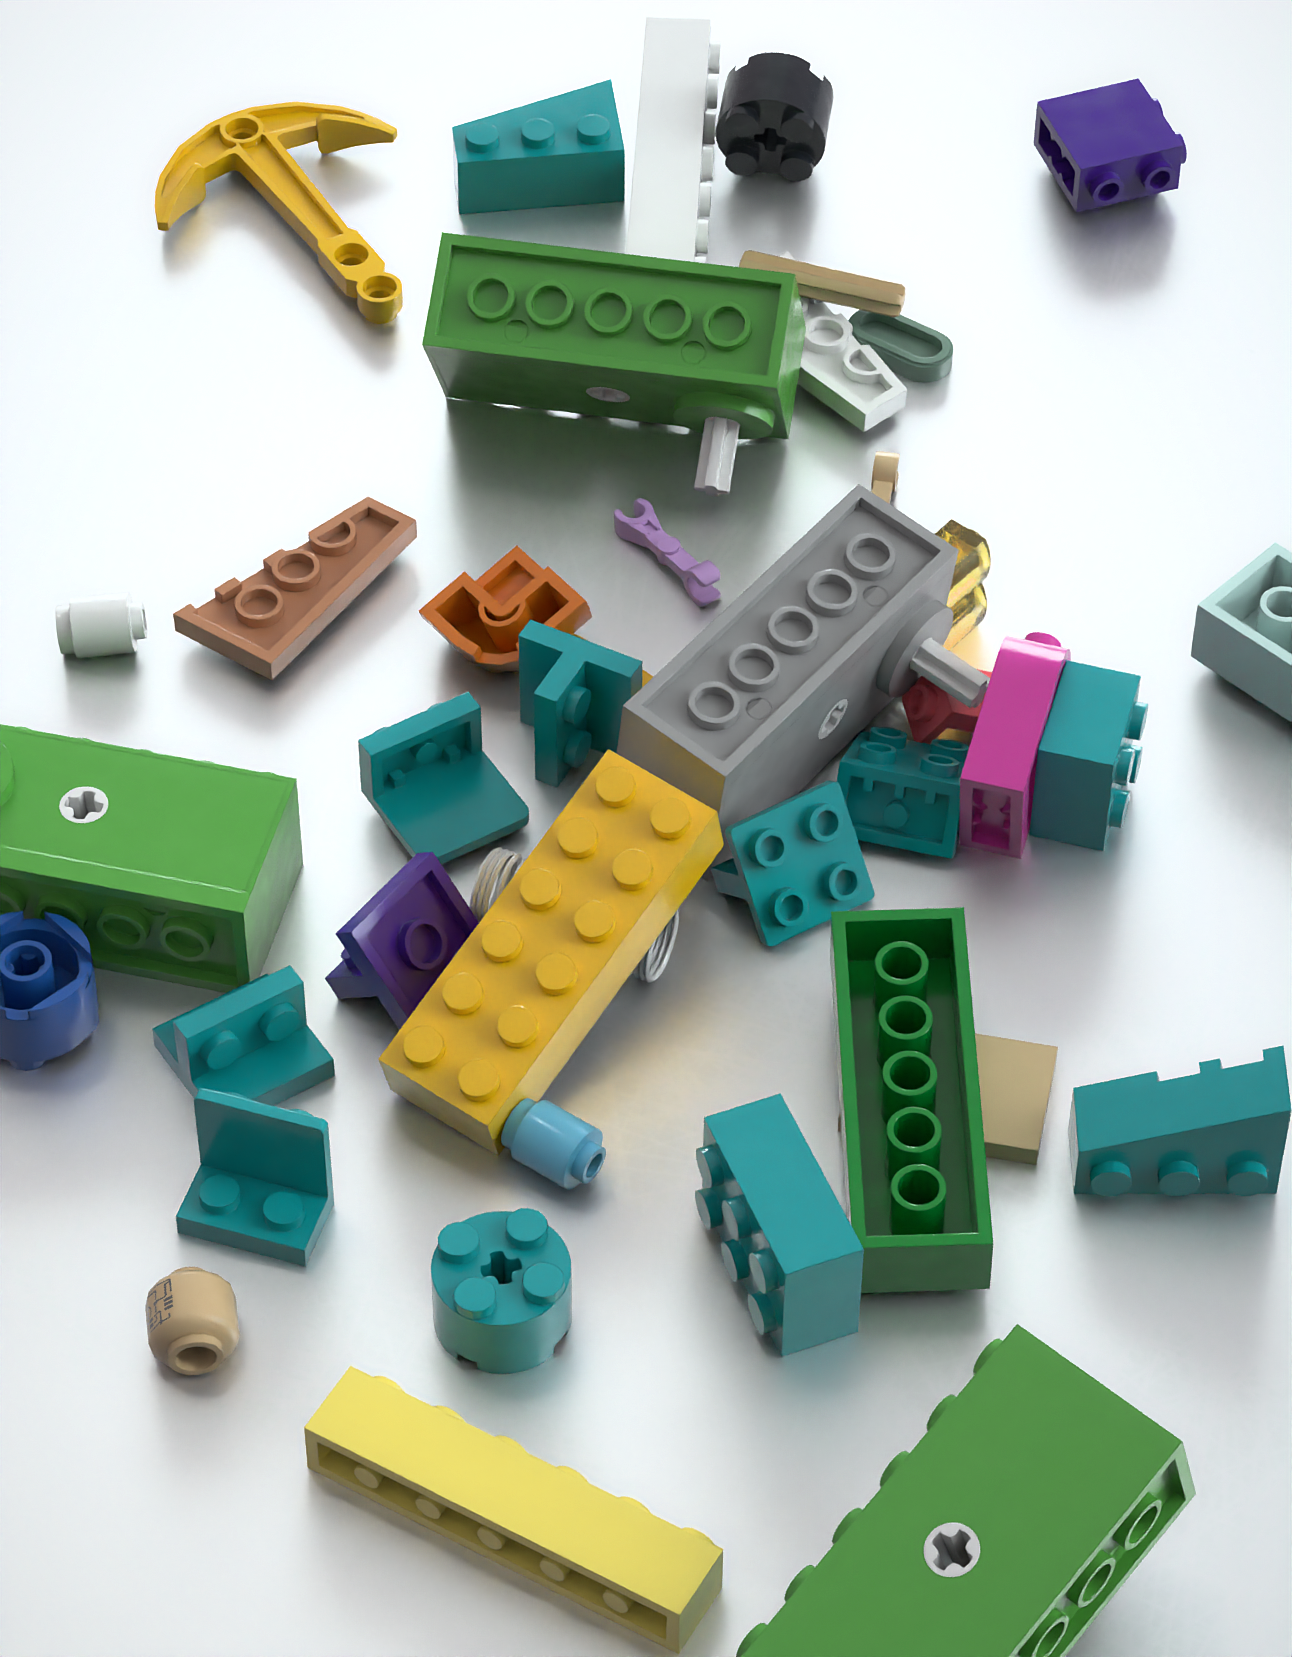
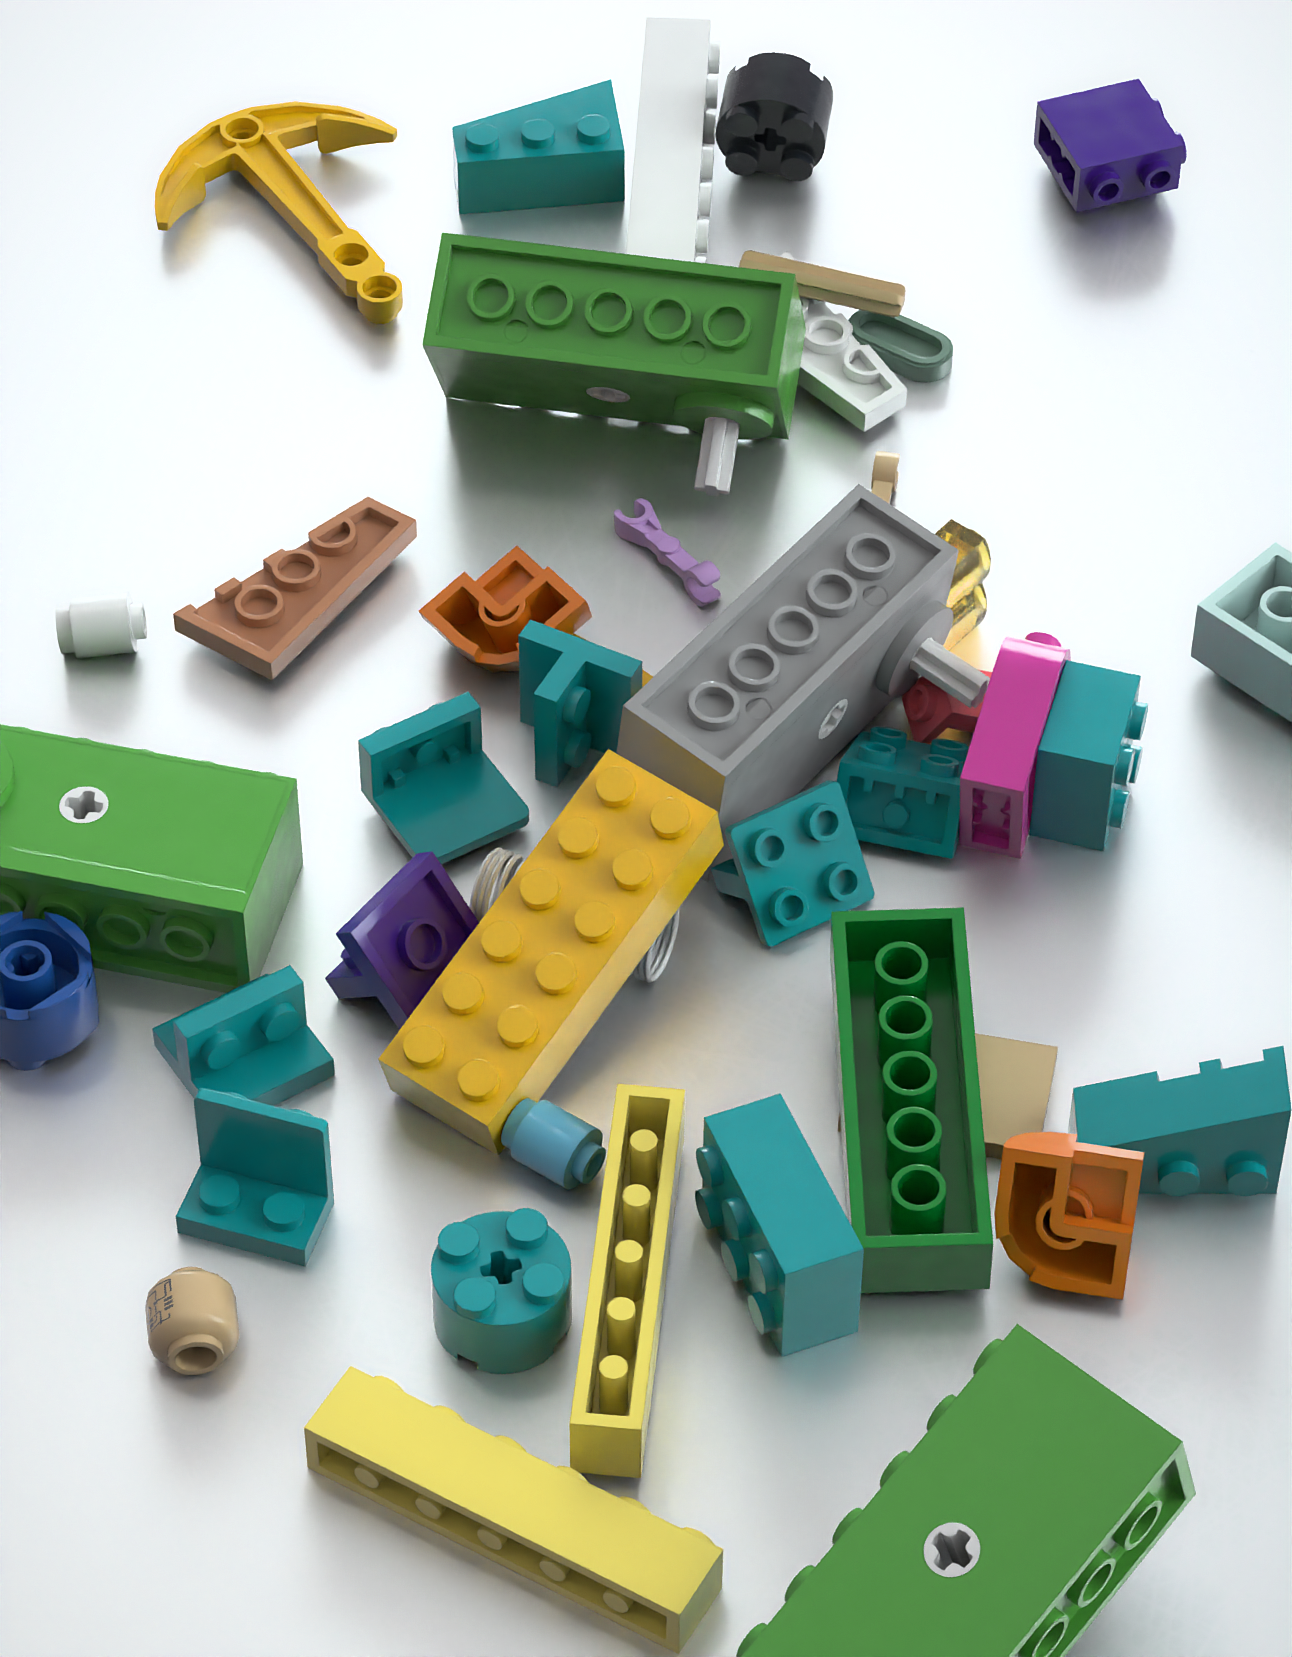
(627, 1282): none -> light yellow brick
(1068, 1211): none -> orange brick

